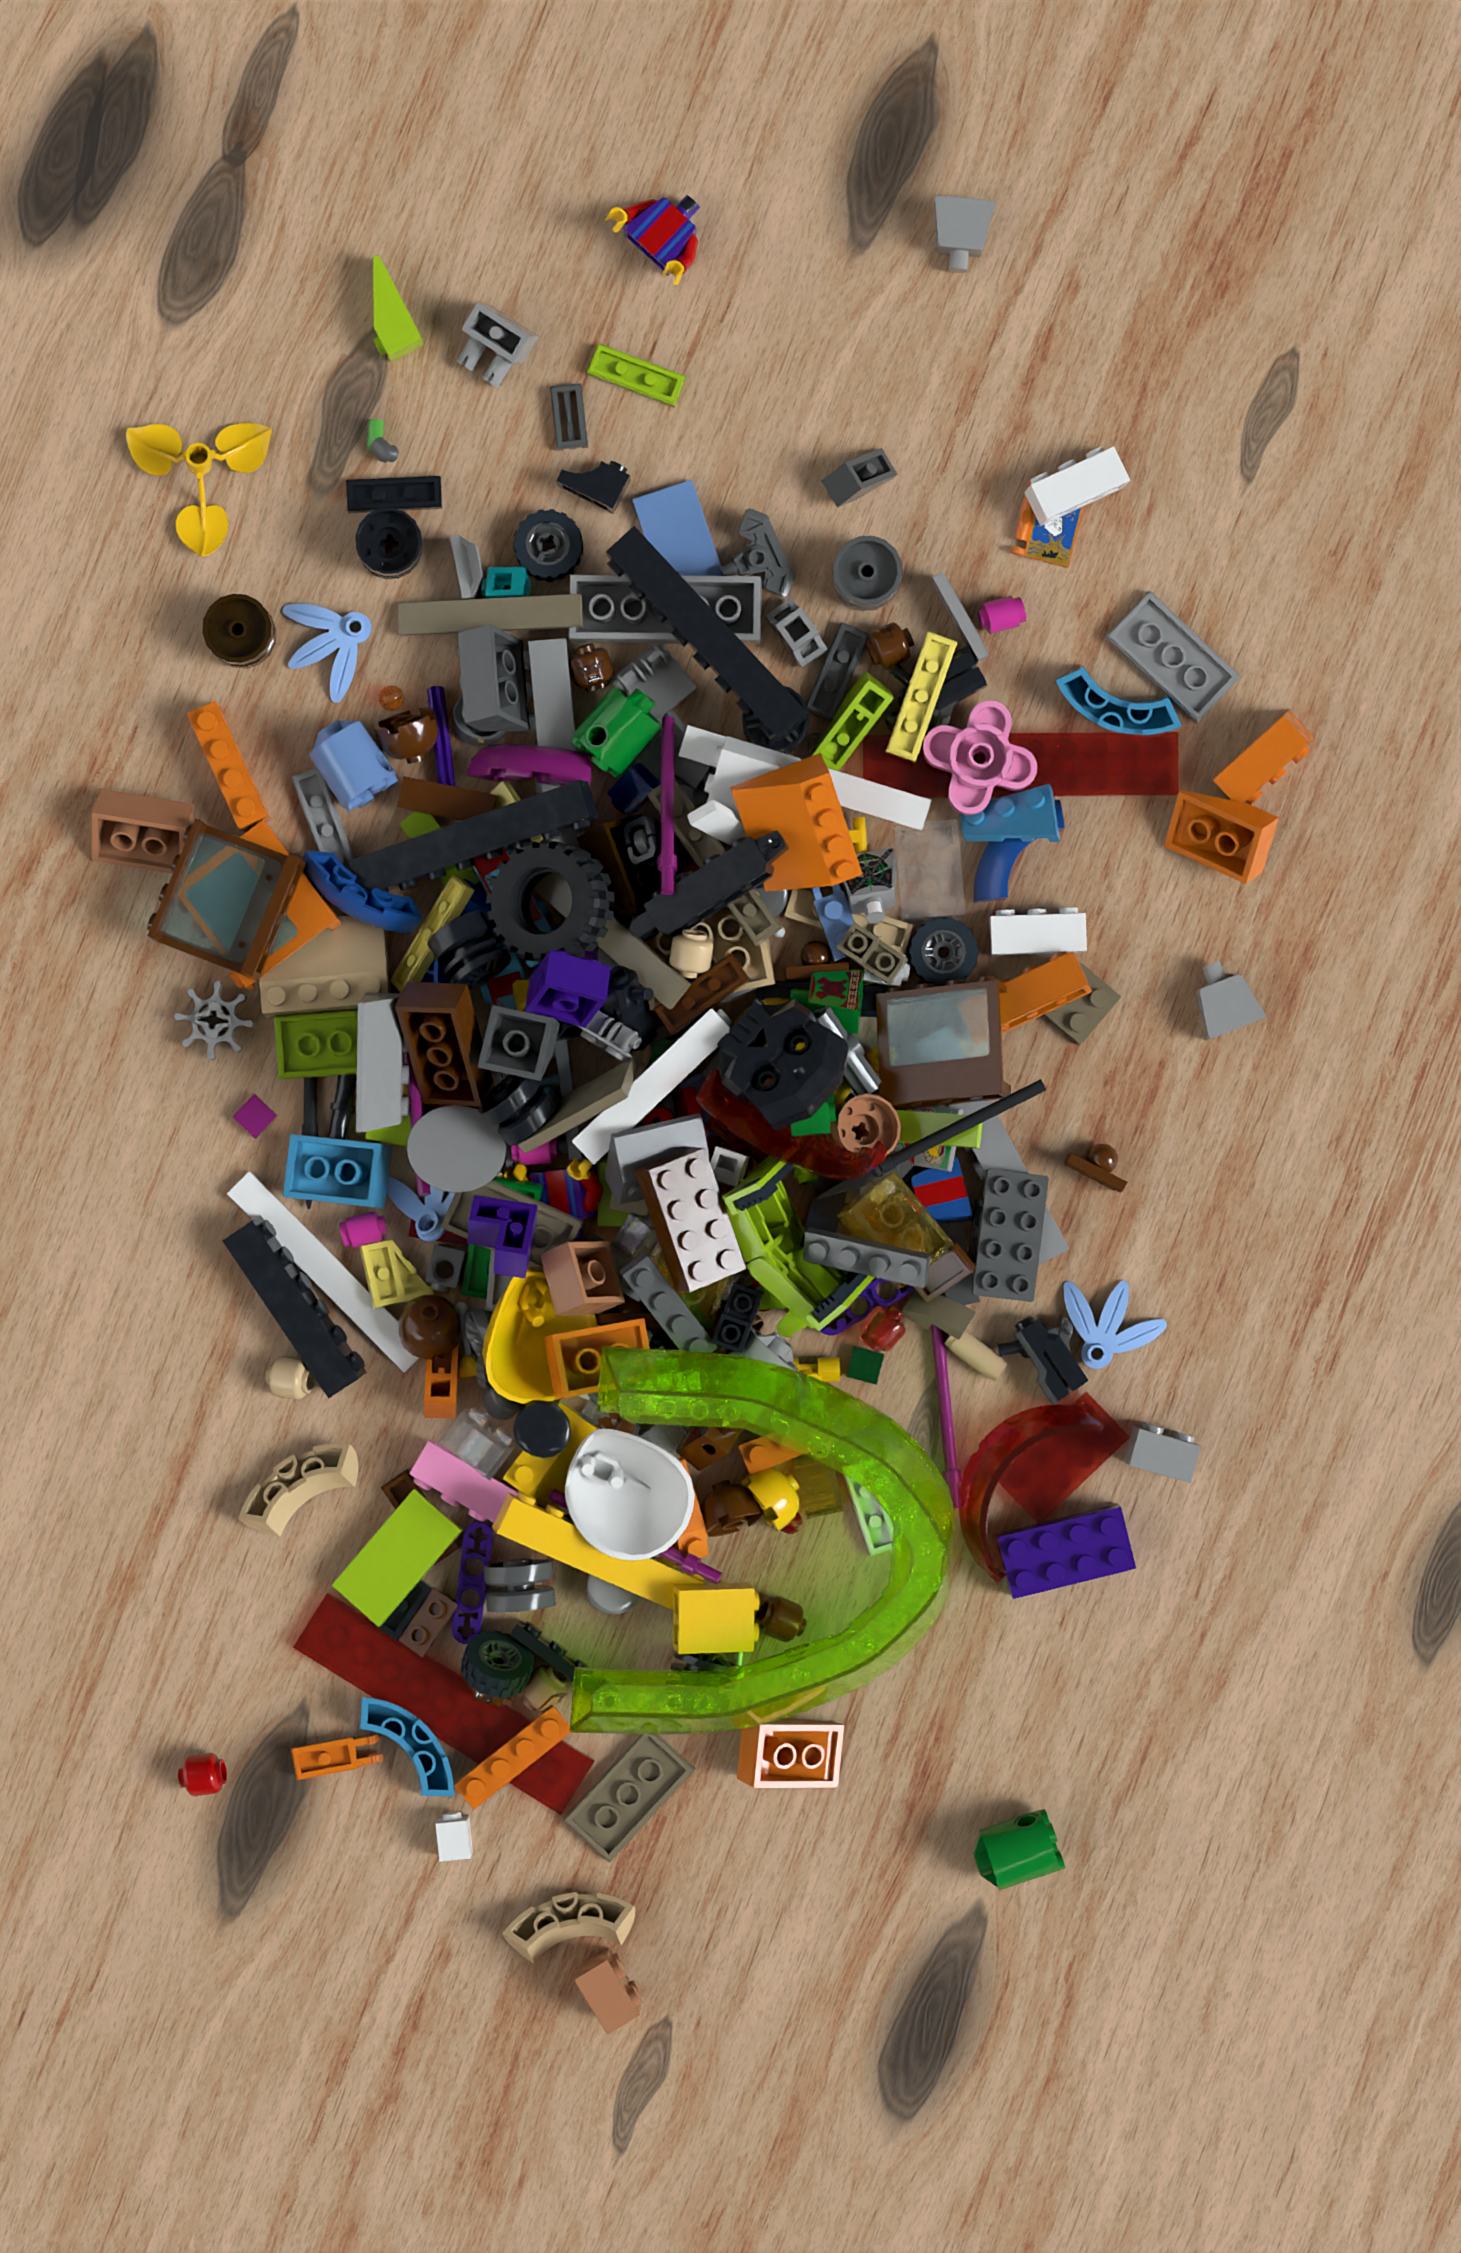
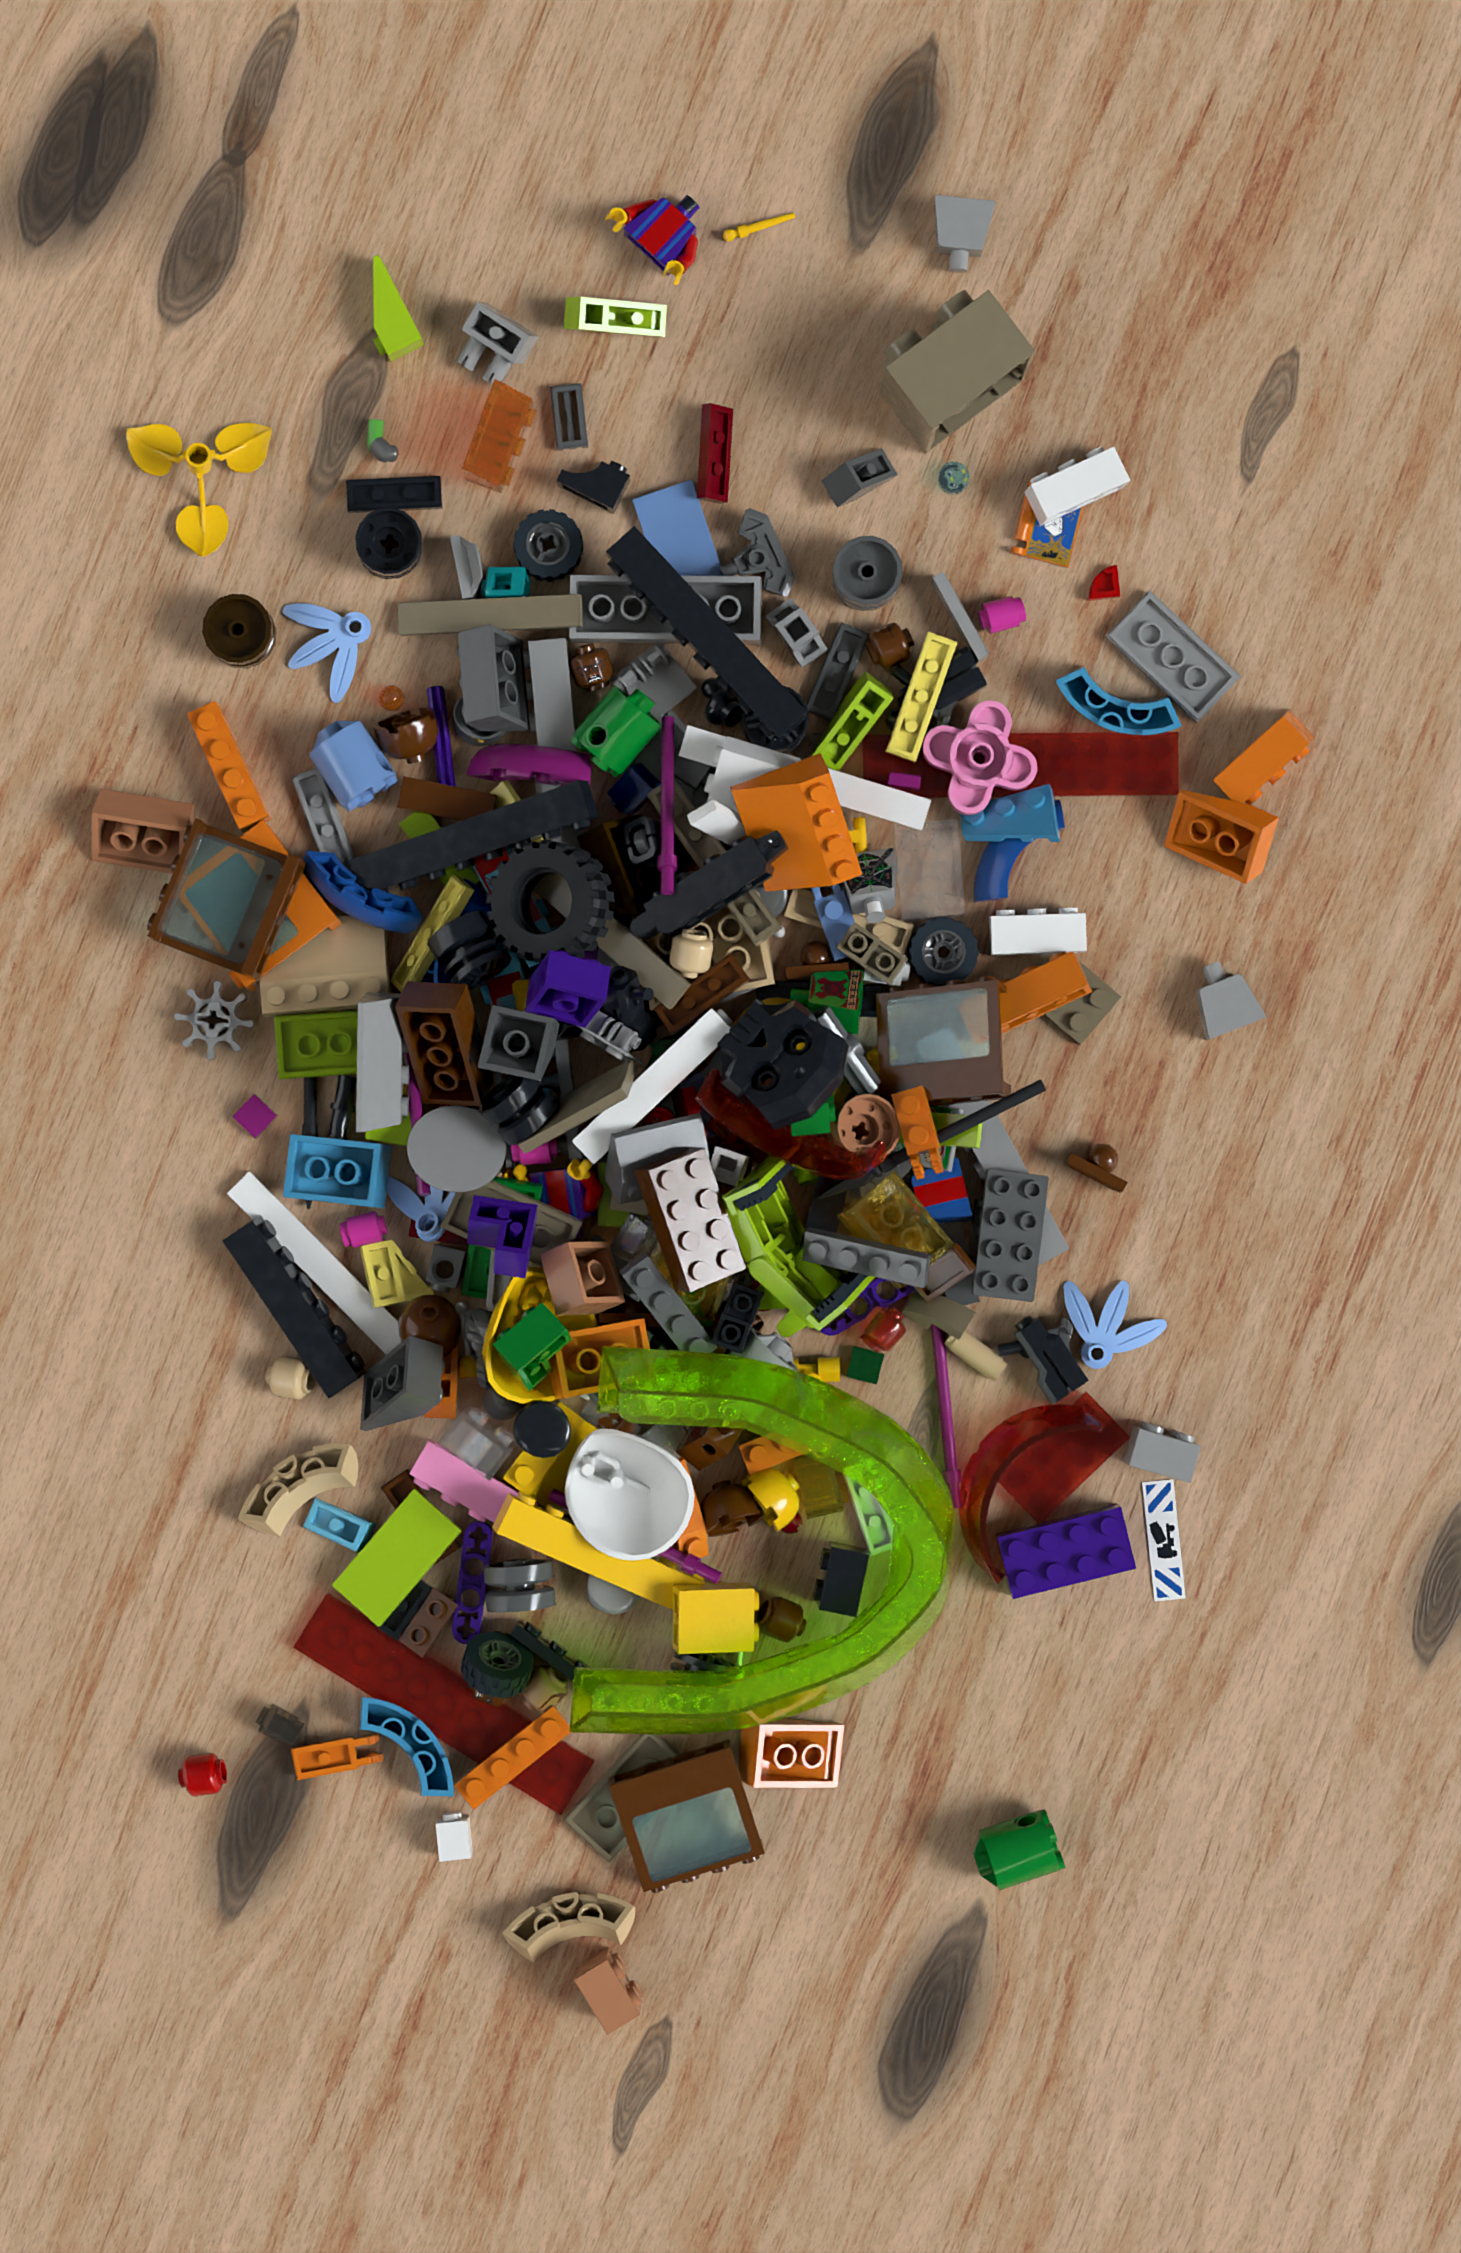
(279, 1724): none -> clear smoke brick
(339, 1525): none -> medium azure slope
(402, 1384): none -> dark grey slope
(499, 437): none -> clear orange slope
(531, 1344): none -> green brick
(615, 316): none -> lime slope
(636, 375): lime tile -> none
(686, 1816): none -> panel
(715, 453): none -> dark red plate
(721, 706): none -> black animal
(744, 230): none -> yellow piece
(842, 1578): none -> black brick
(904, 781): none -> magenta tile
(917, 1129): none -> orange hinge
(953, 478): none -> clear light blue tile
(955, 369): none -> dark tan brick
(1105, 585): none -> red tile
(1163, 1540): none -> white sticker

